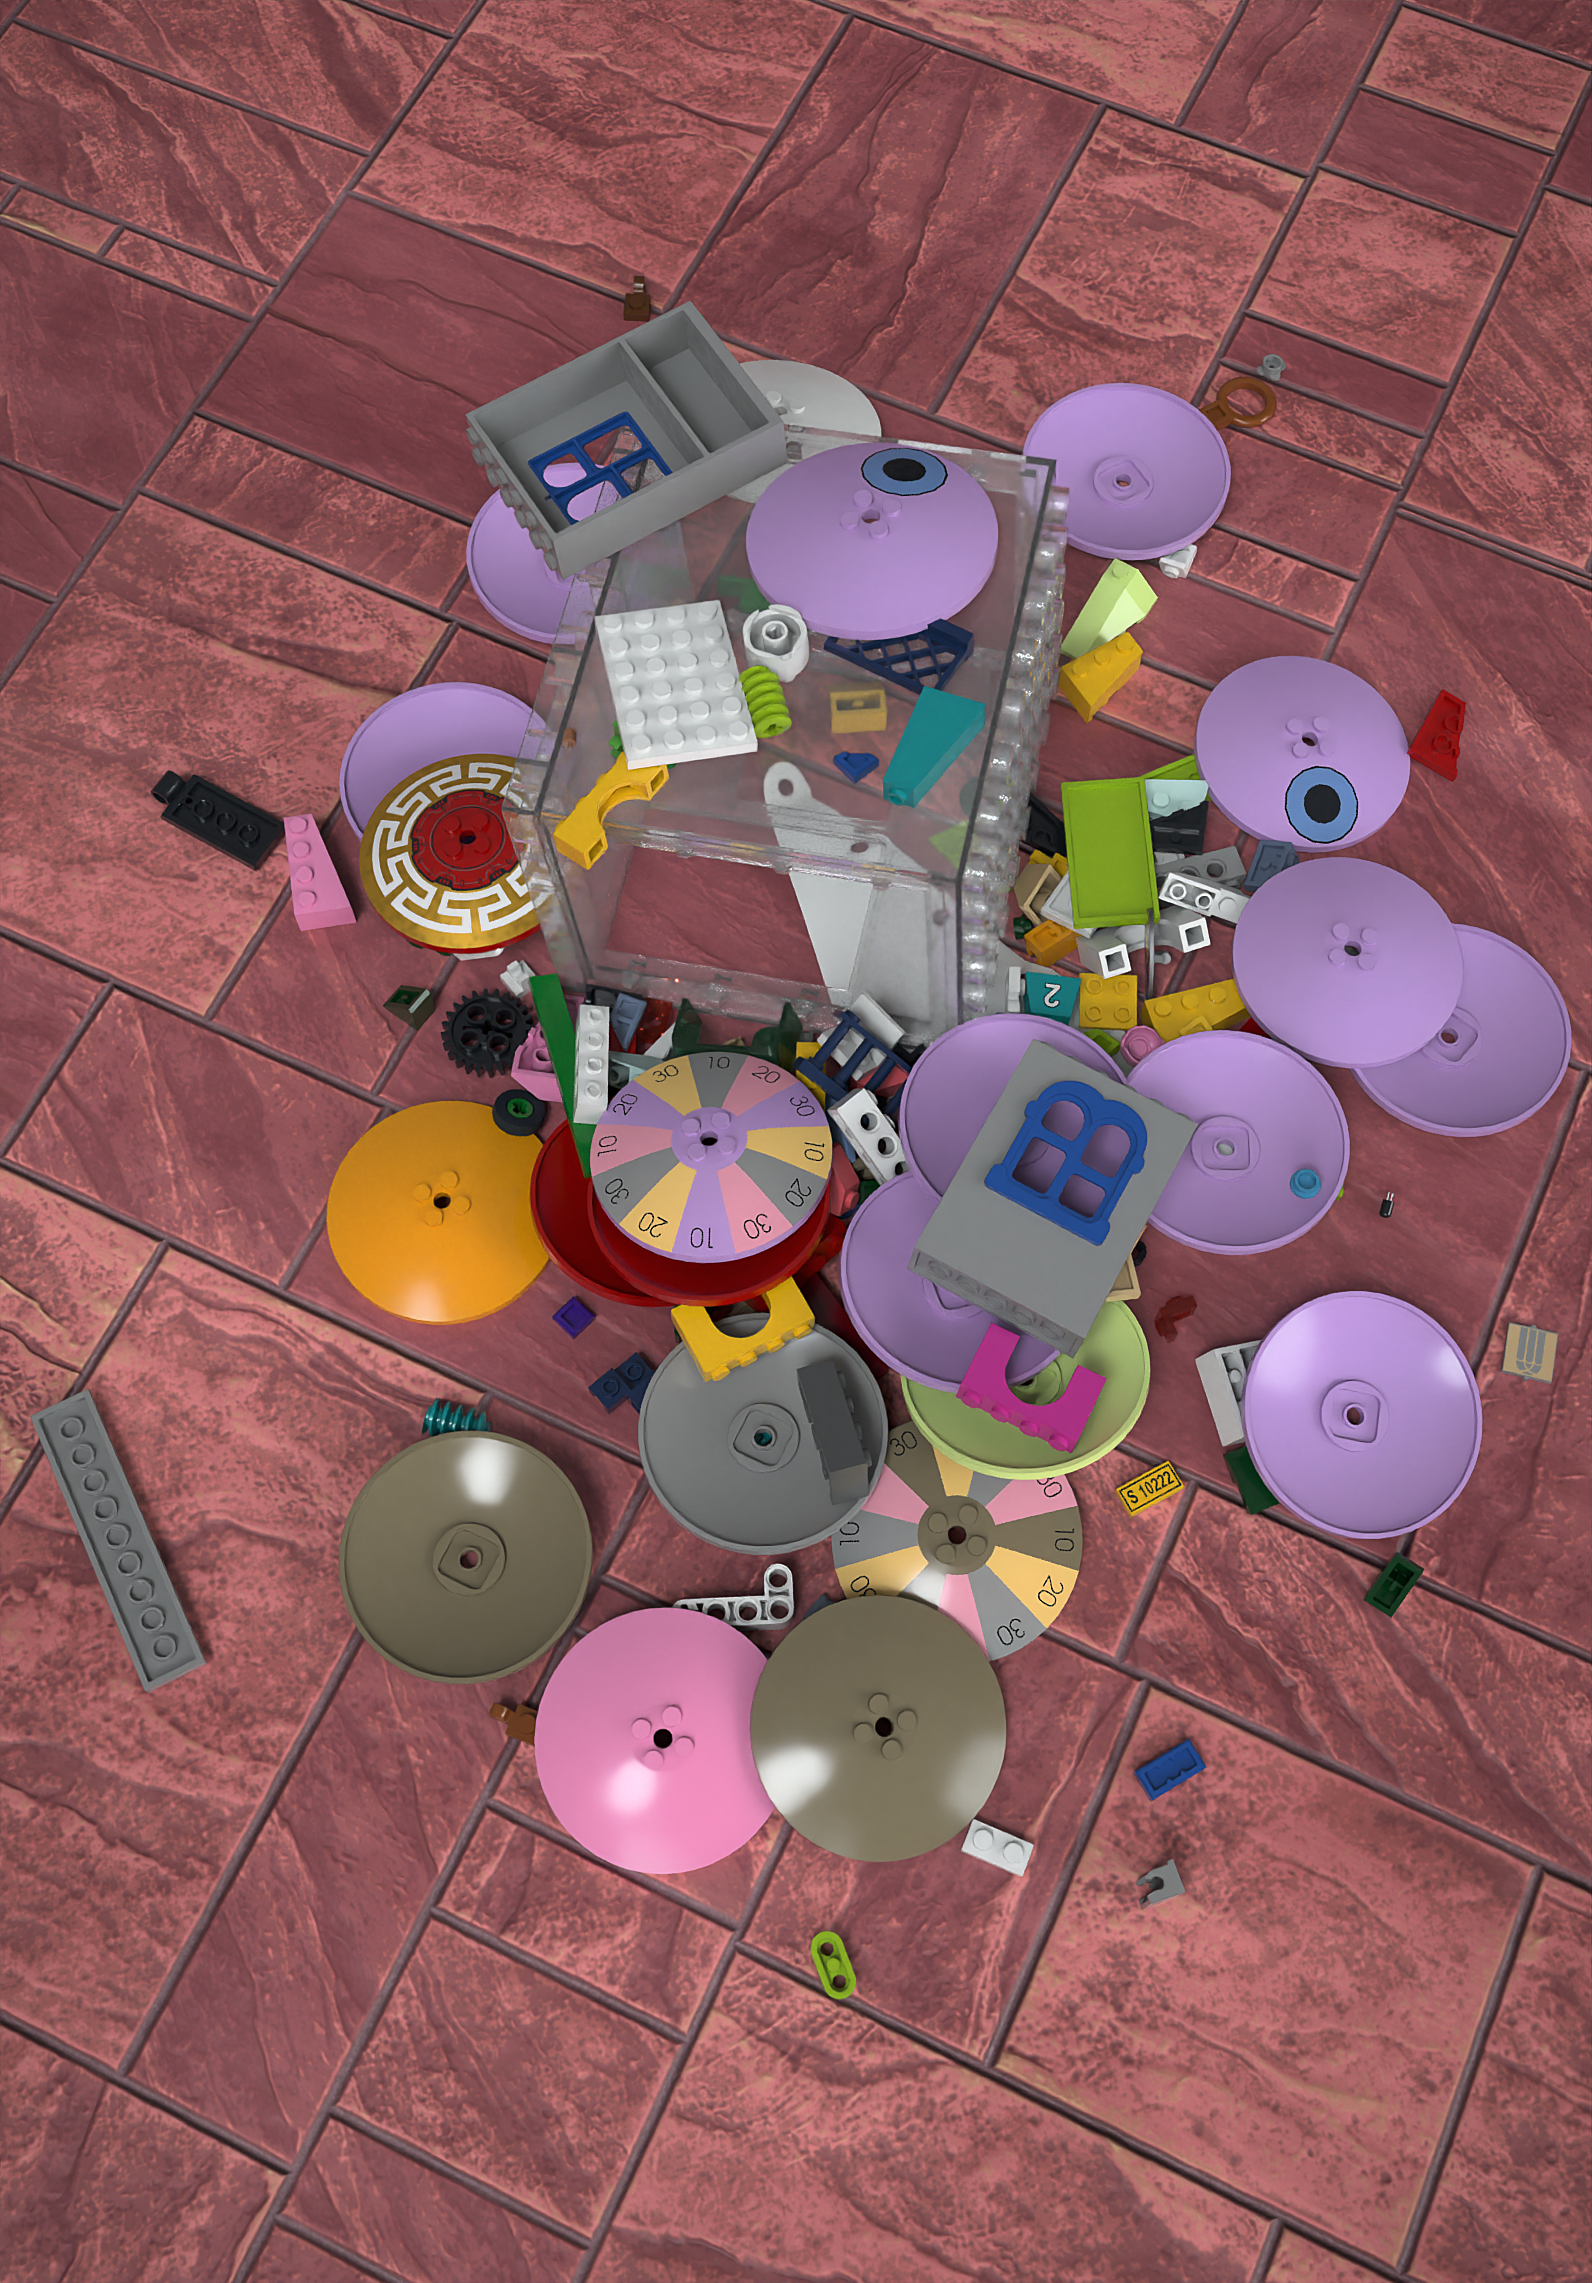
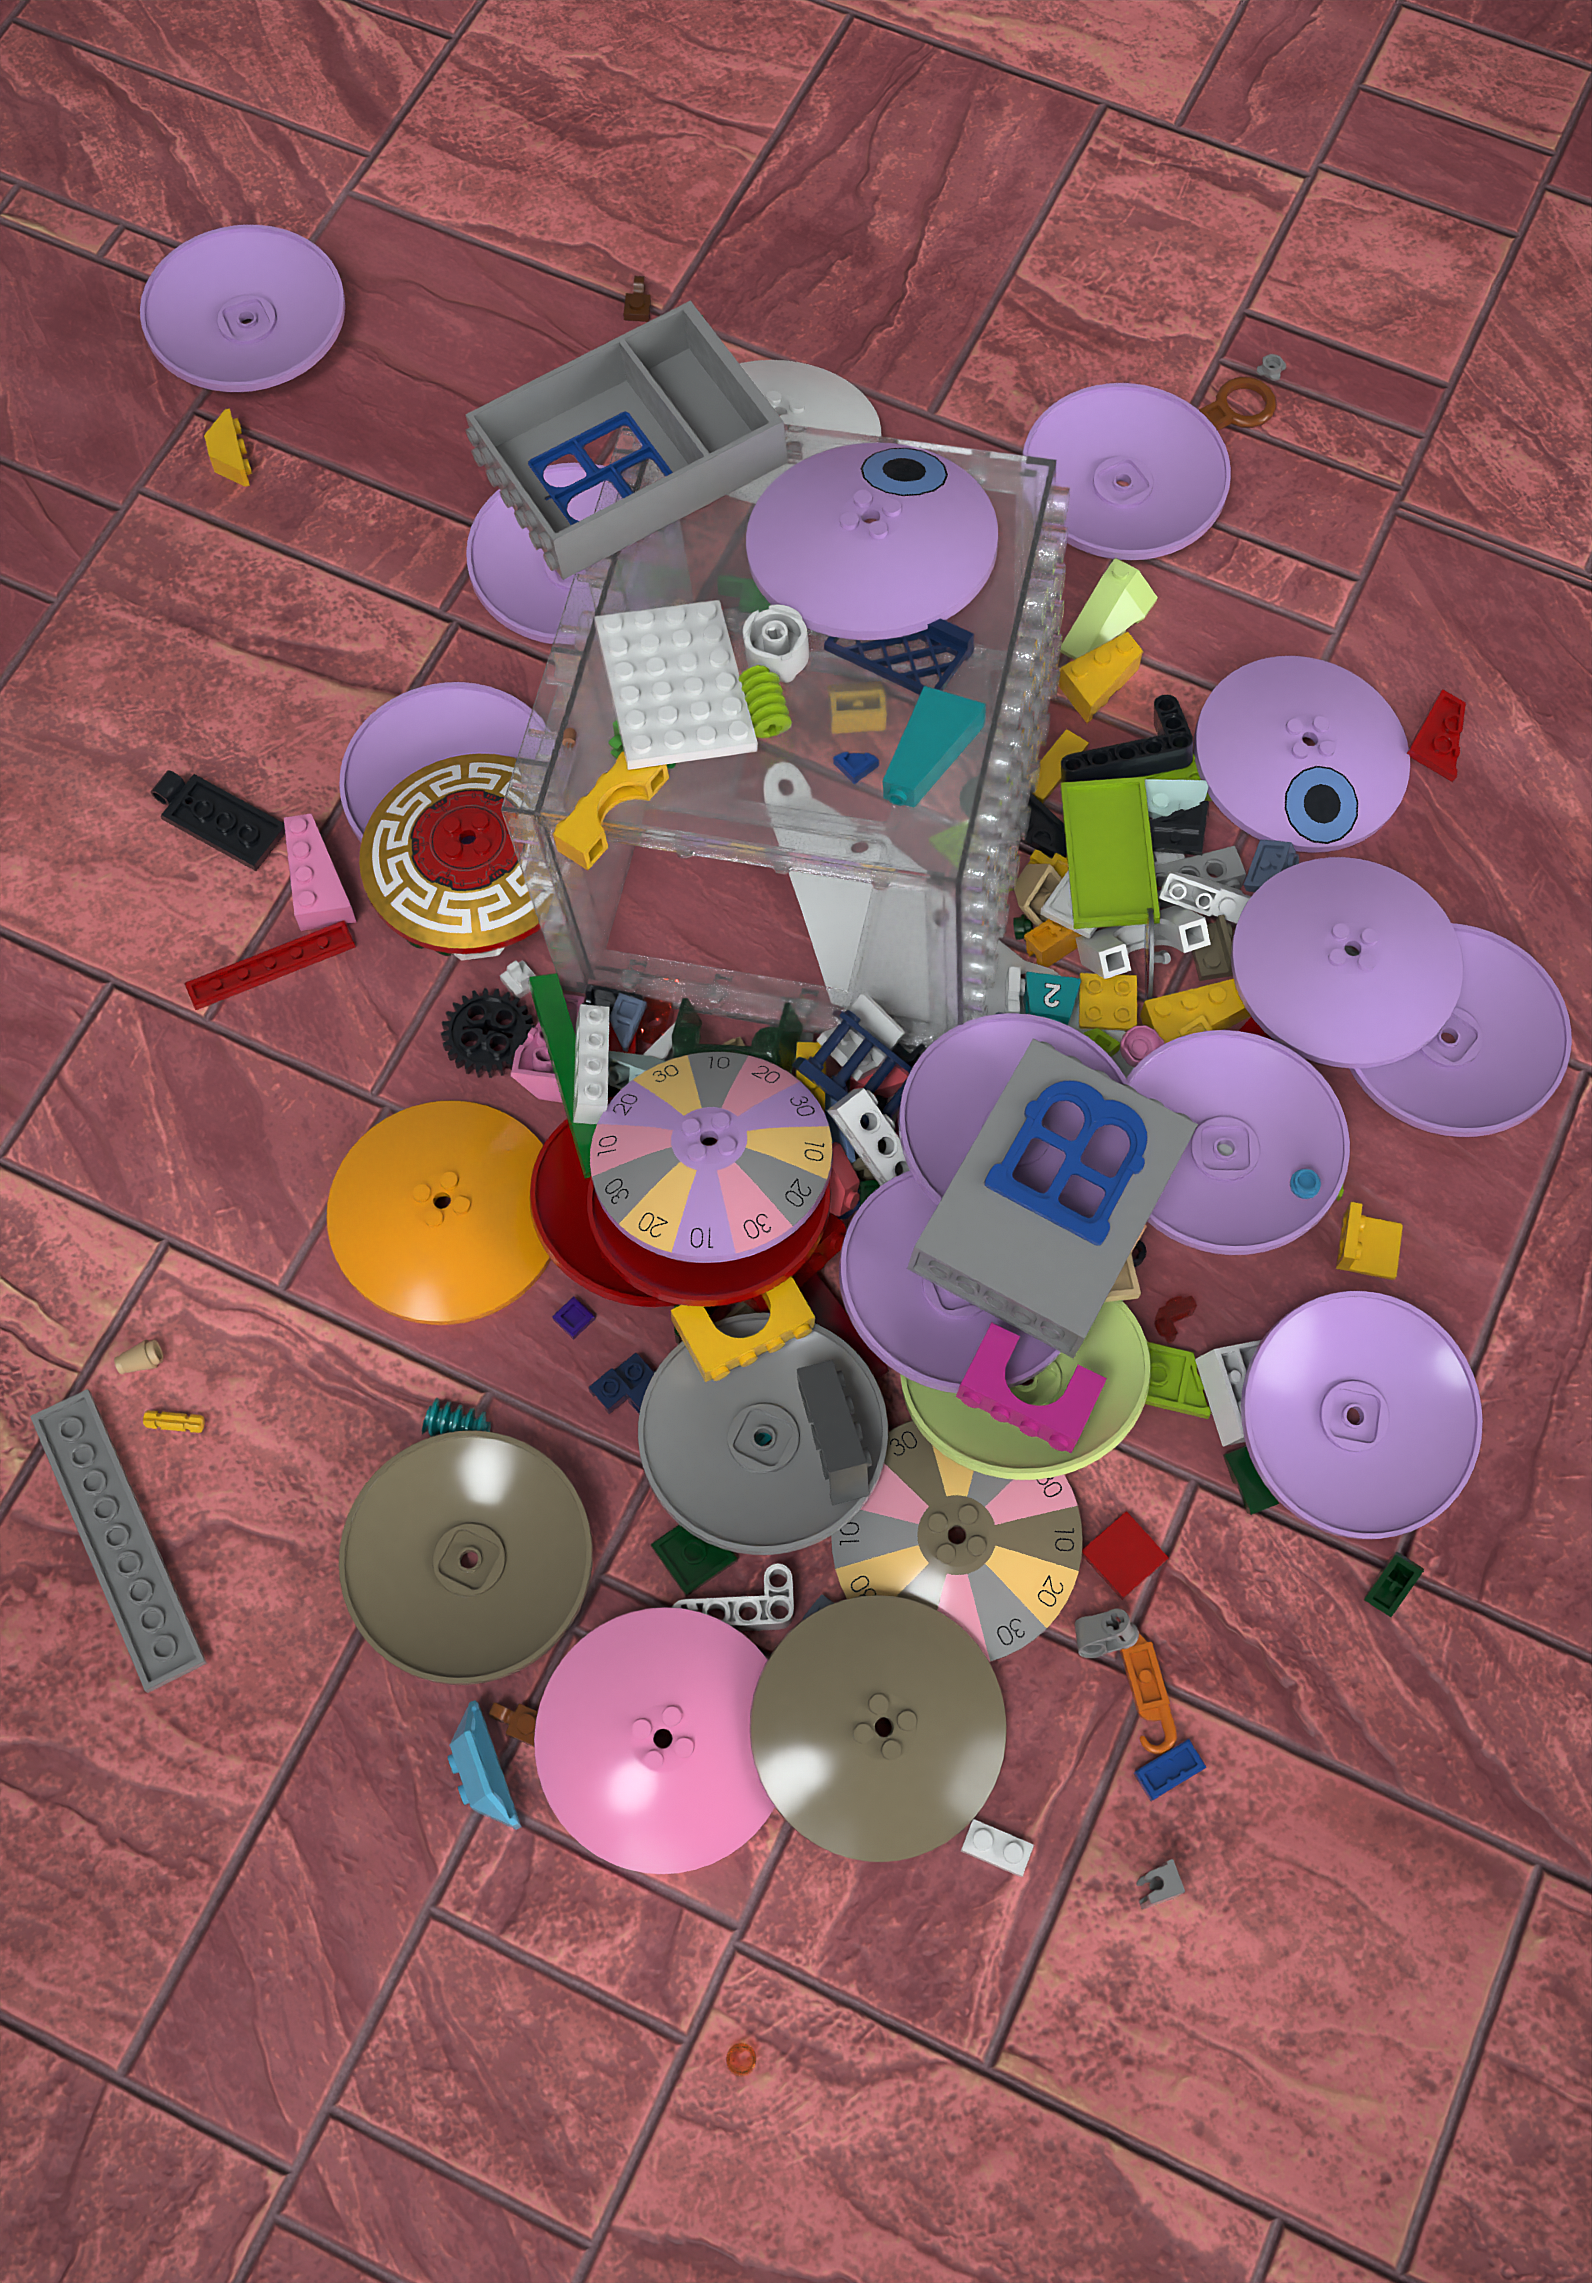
(140, 1357): none -> tan cone
(173, 1421): none -> yellow axle
(227, 450): none -> yellow slope
(234, 274): none -> lavender dish
(269, 965): none -> red tile
(411, 1005): slope -> none
(480, 1769): none -> medium azure wedge
(517, 1123): black bush -> none
(691, 1559): none -> dark green tile
(741, 2071): none -> clear orange bush
(833, 1965): lime plate -> none
(1051, 763): none -> yellow tile
(1102, 1633): none -> light grey piece
(1124, 1555): none -> red tile
(1141, 757): none -> black beam
(1149, 1489): yellow tile -> none
(1149, 1692): none -> orange plate
(1175, 1381): none -> lime wing
(1179, 562): white bracket -> none
(1215, 959): none -> dark tan bracket
(1368, 1244): none -> yellow bracket
(1386, 1207): black piece -> none
(1529, 1352): piece -> none

